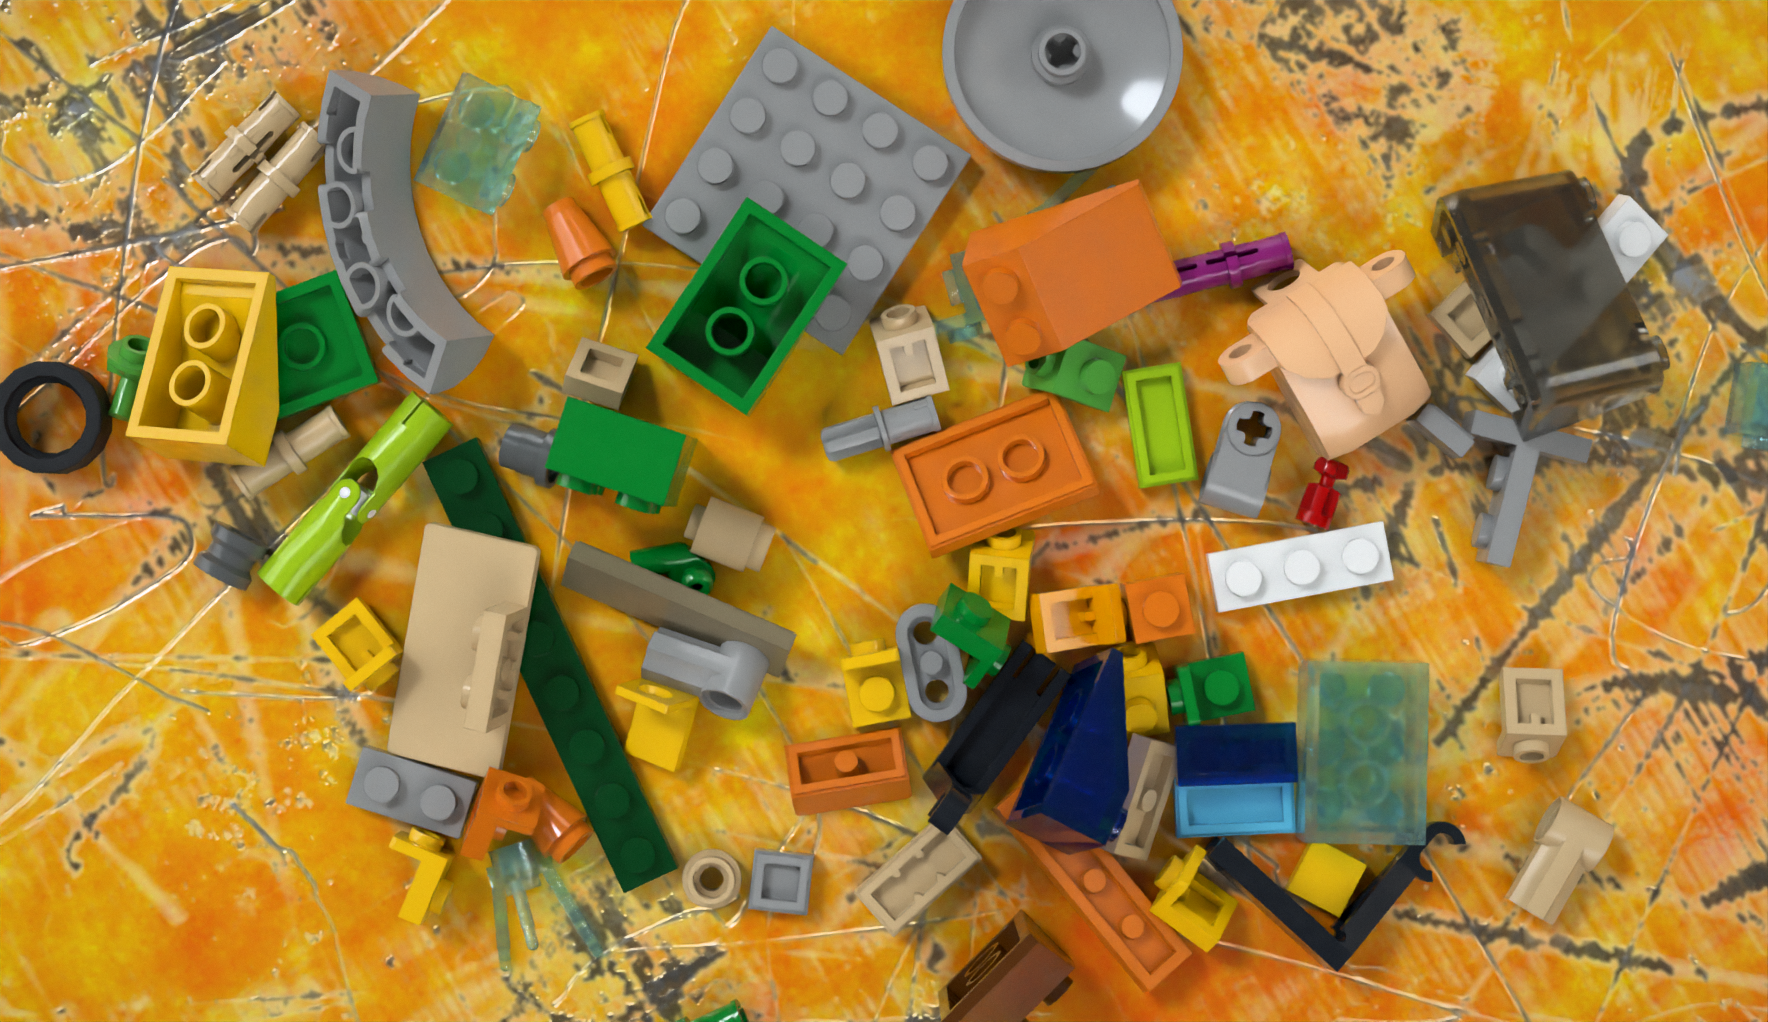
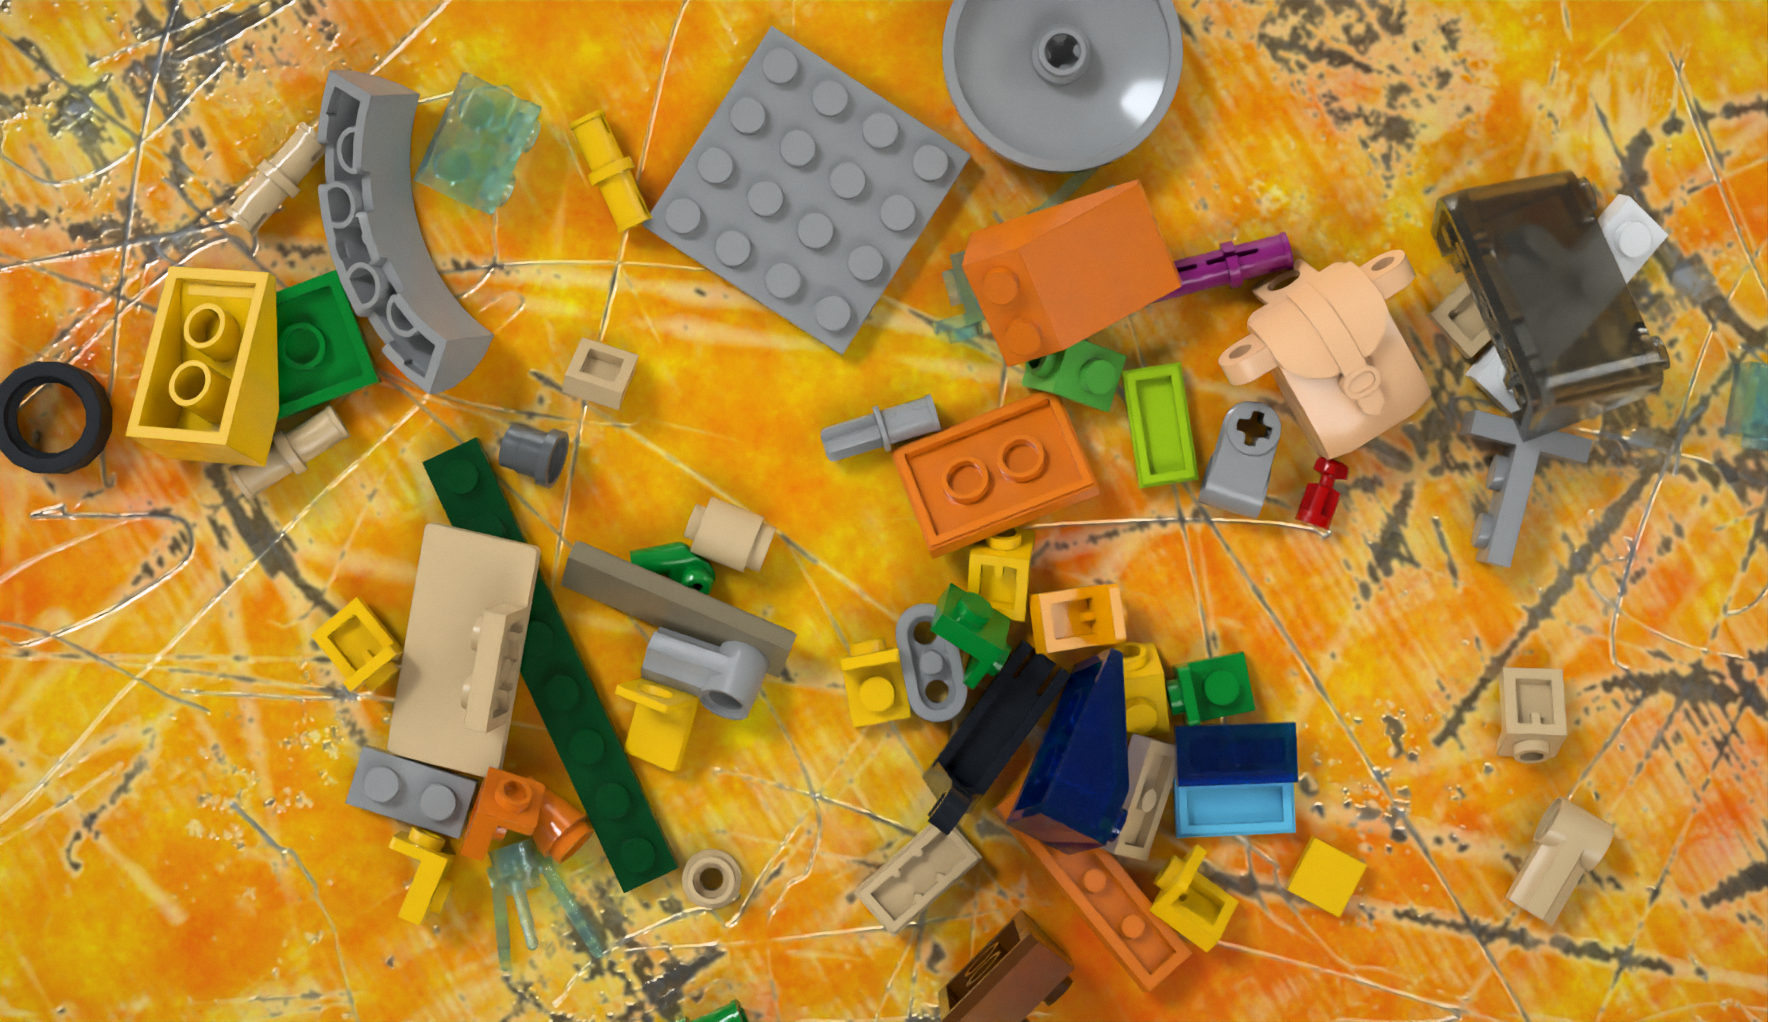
(126, 360): bright green plate -> none
(231, 555): dark grey wheel -> none
(245, 145): tan pin -> none
(339, 517): lime piece -> none
(578, 245): orange cone -> none
(620, 453): green brick -> none
(747, 307): green slope -> none
(781, 881): light grey tile -> none
(848, 771): orange slope -> none
(909, 353): tan bracket -> none
(1158, 608): orange brick -> none
(1299, 566): white plate -> none
(1355, 921): black hinge -> none
(1362, 751): clear light blue brick -> none
(1441, 430): light grey tile -> none

